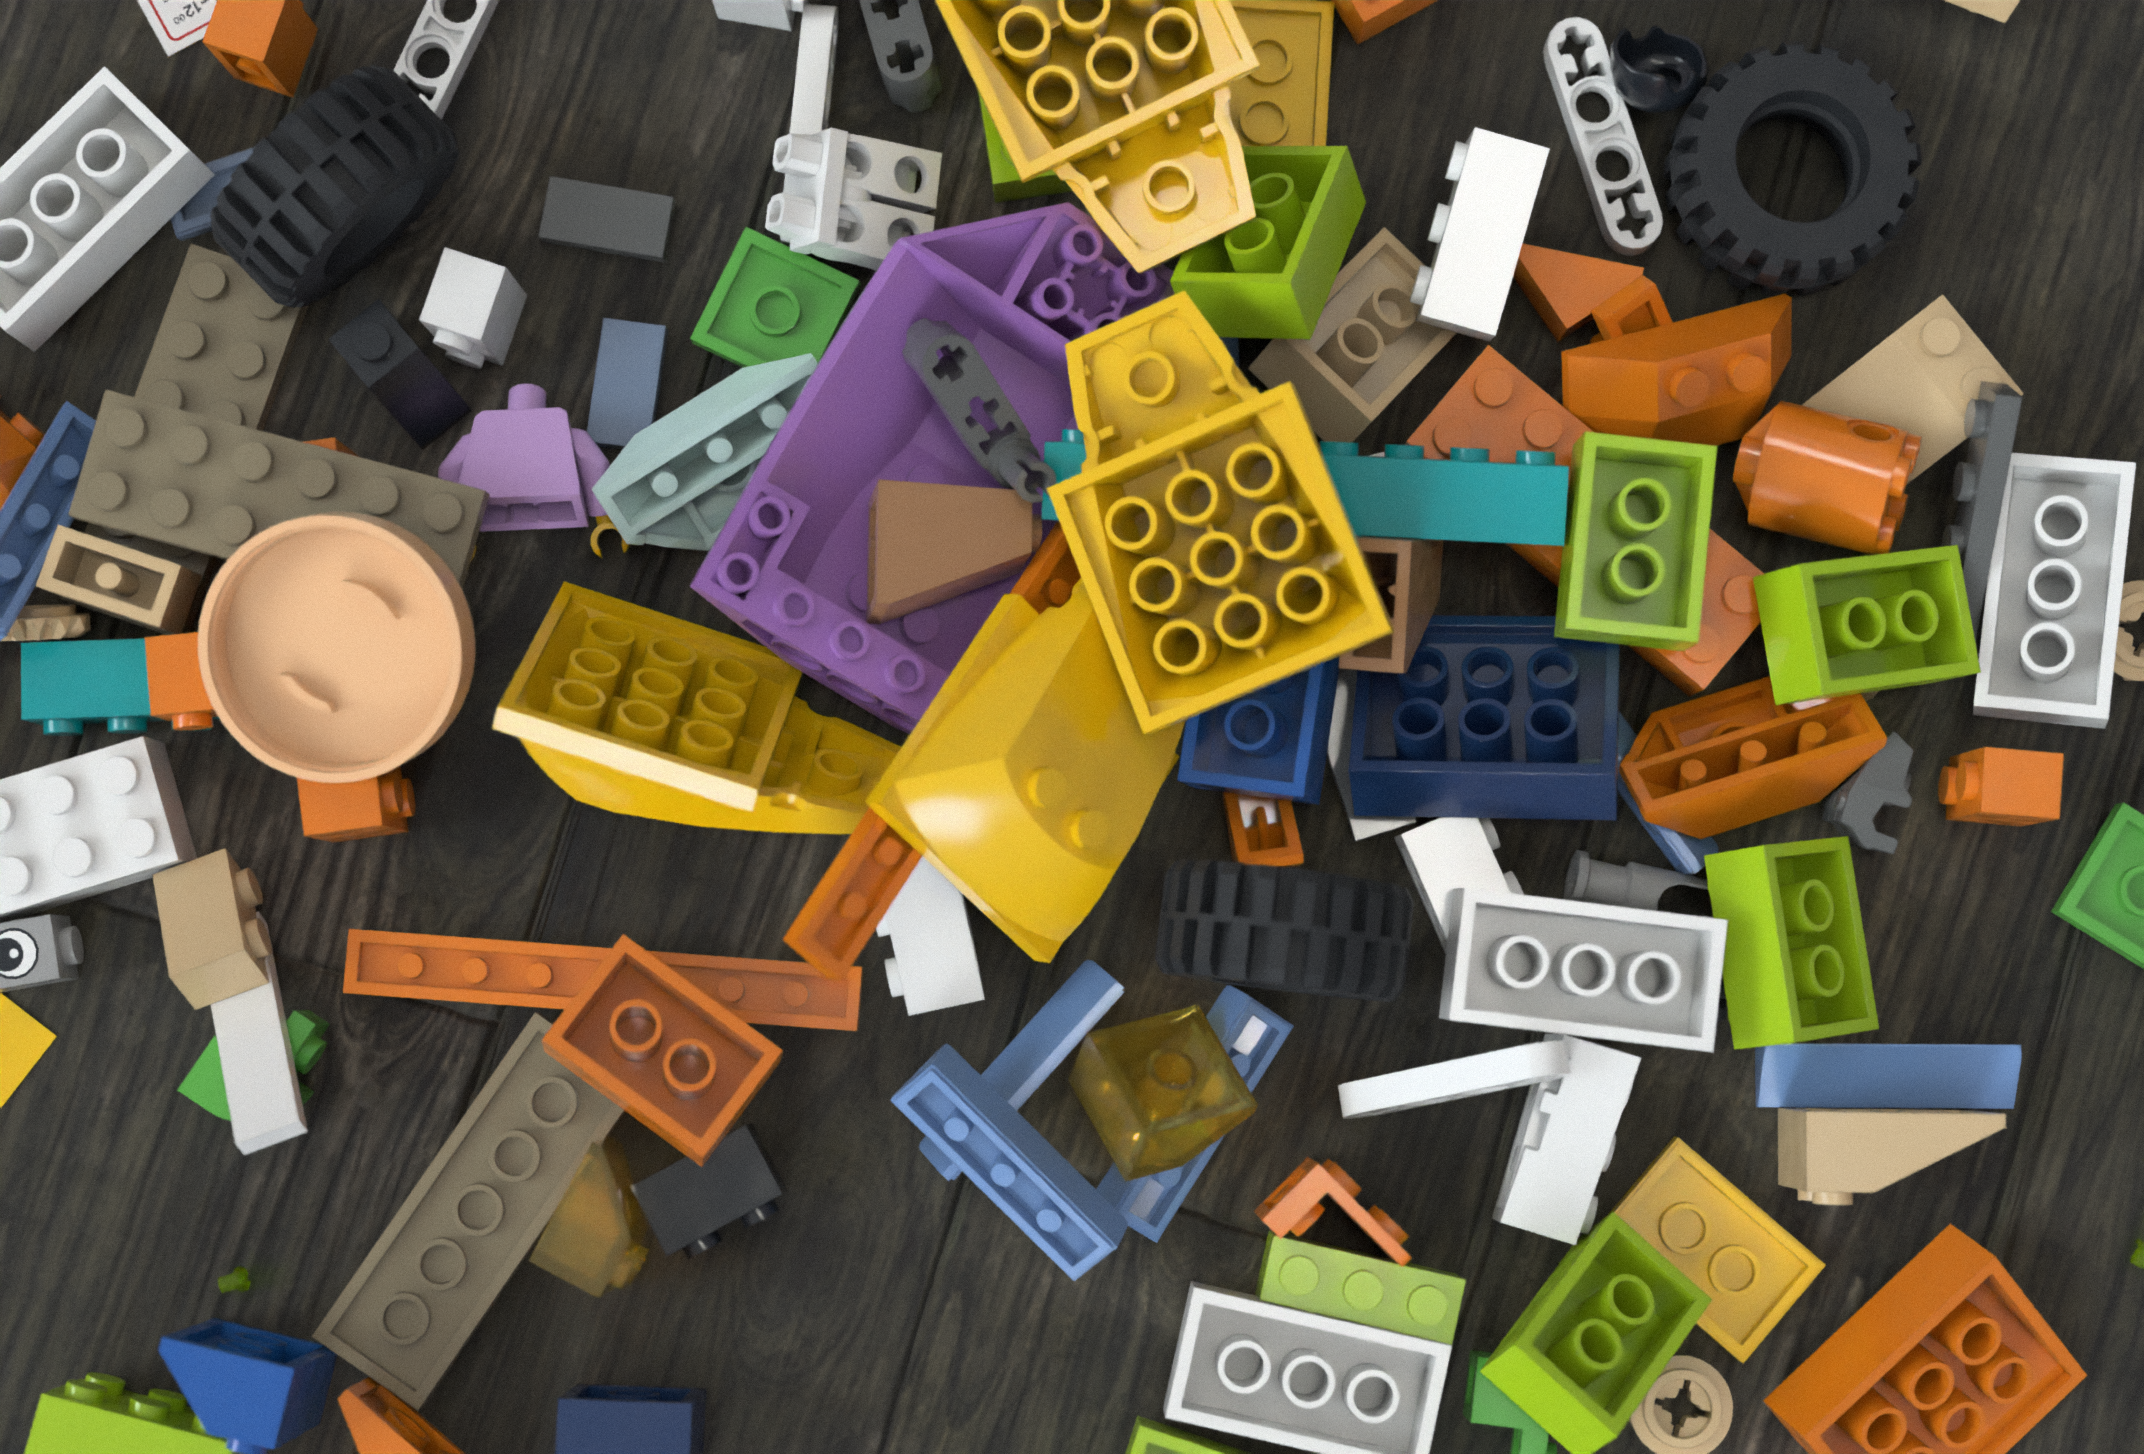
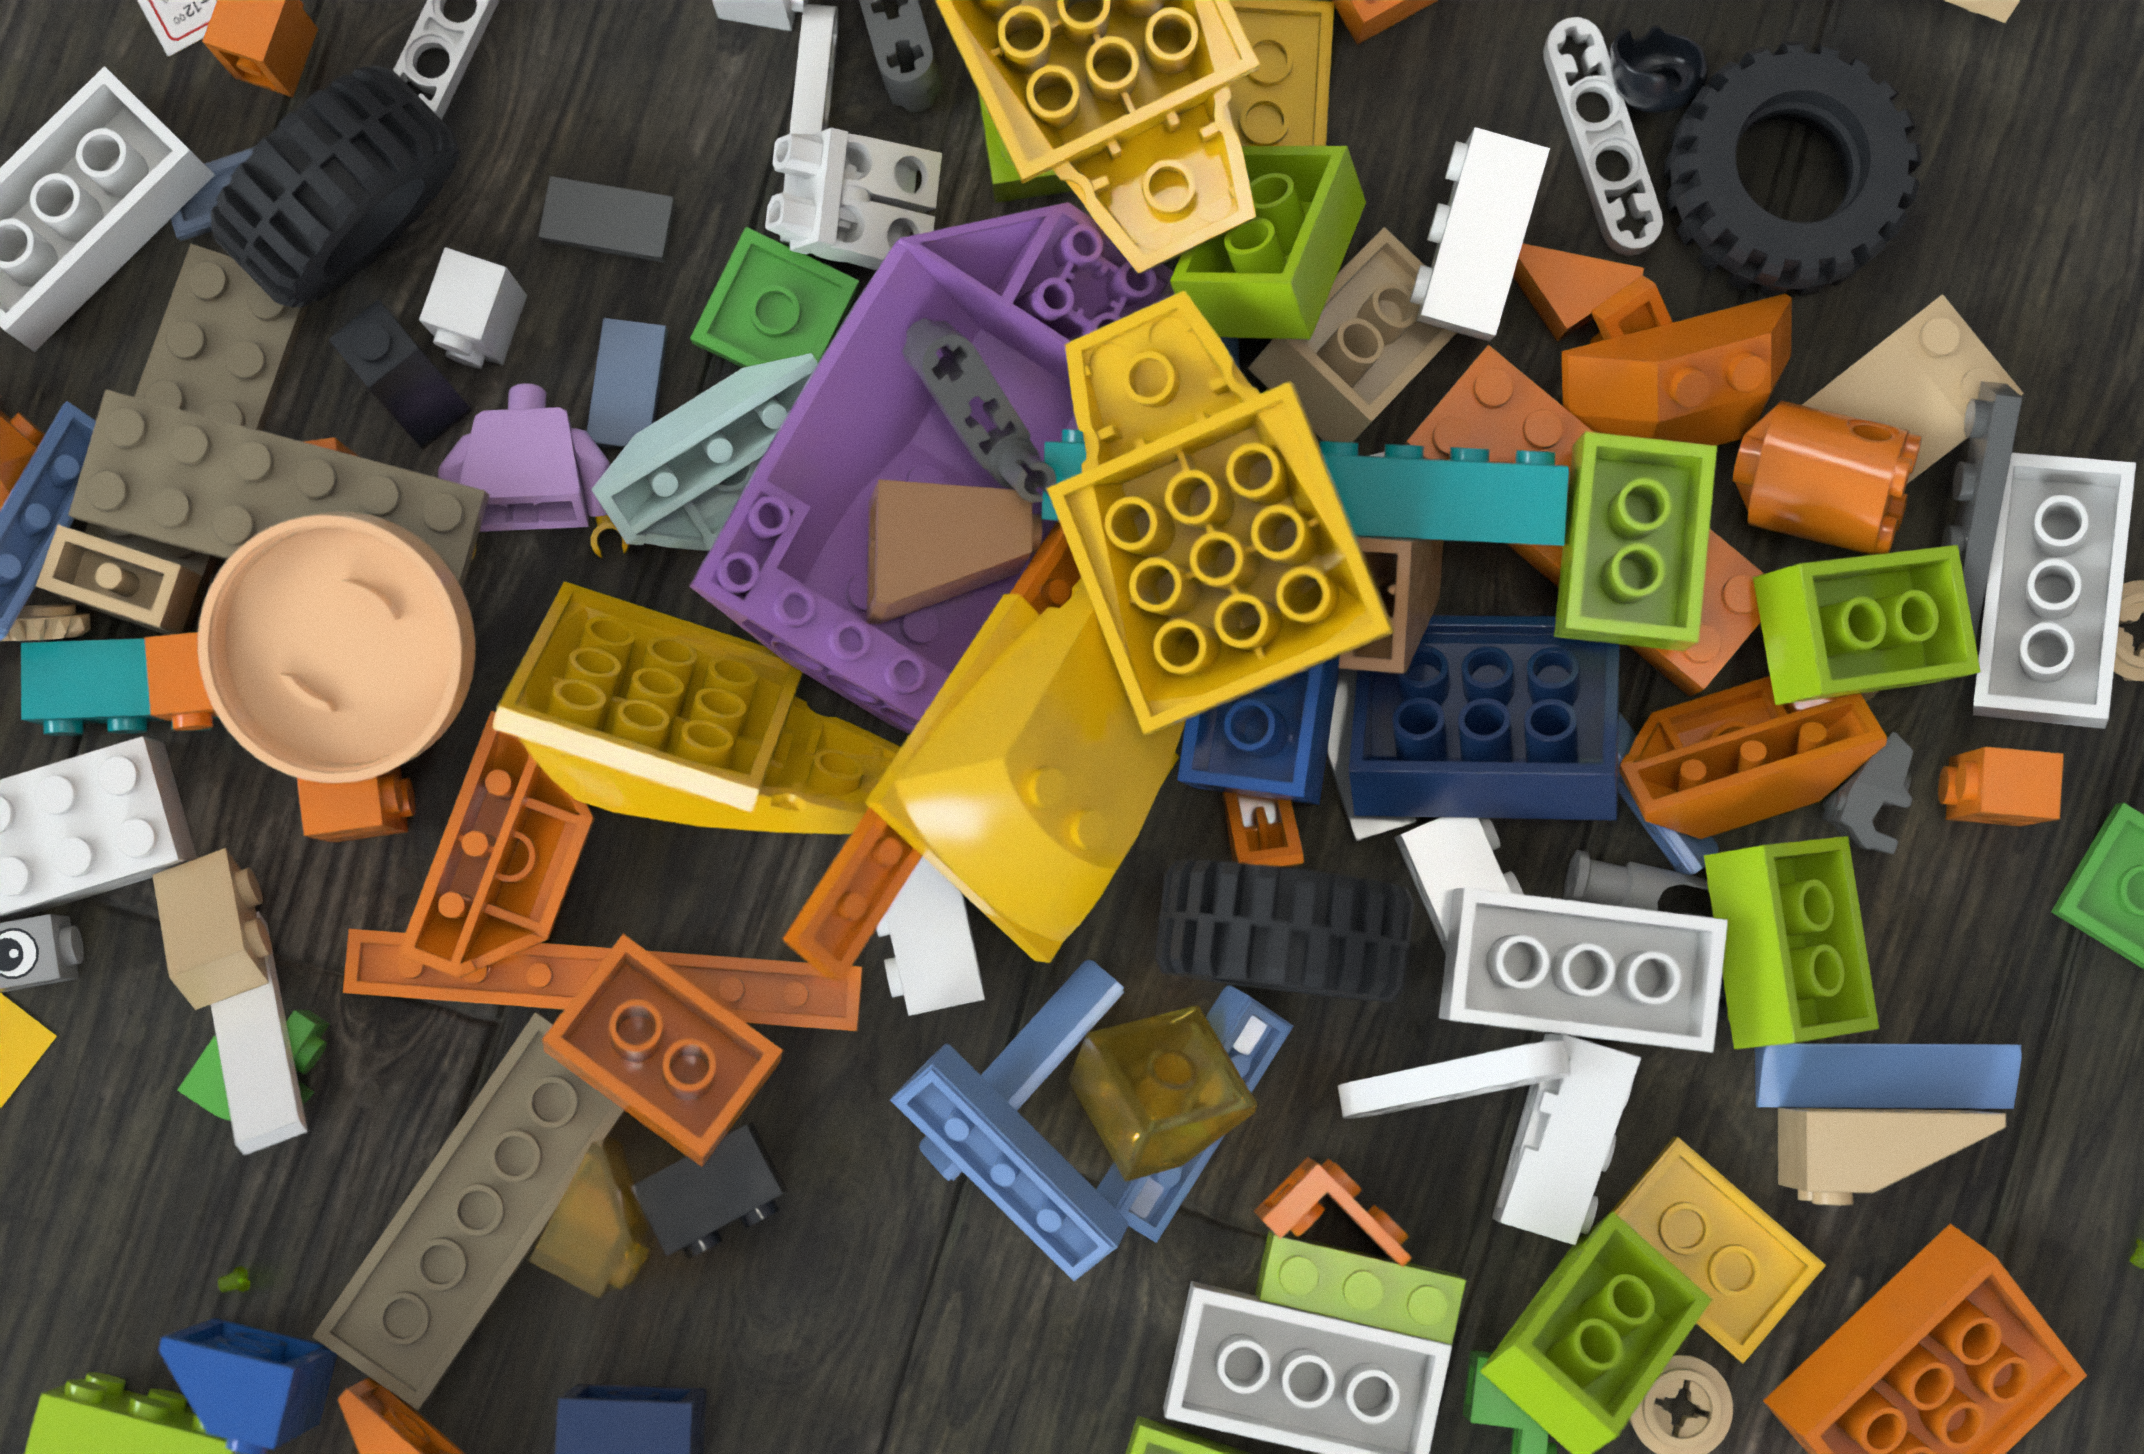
(498, 862): none -> orange wedge

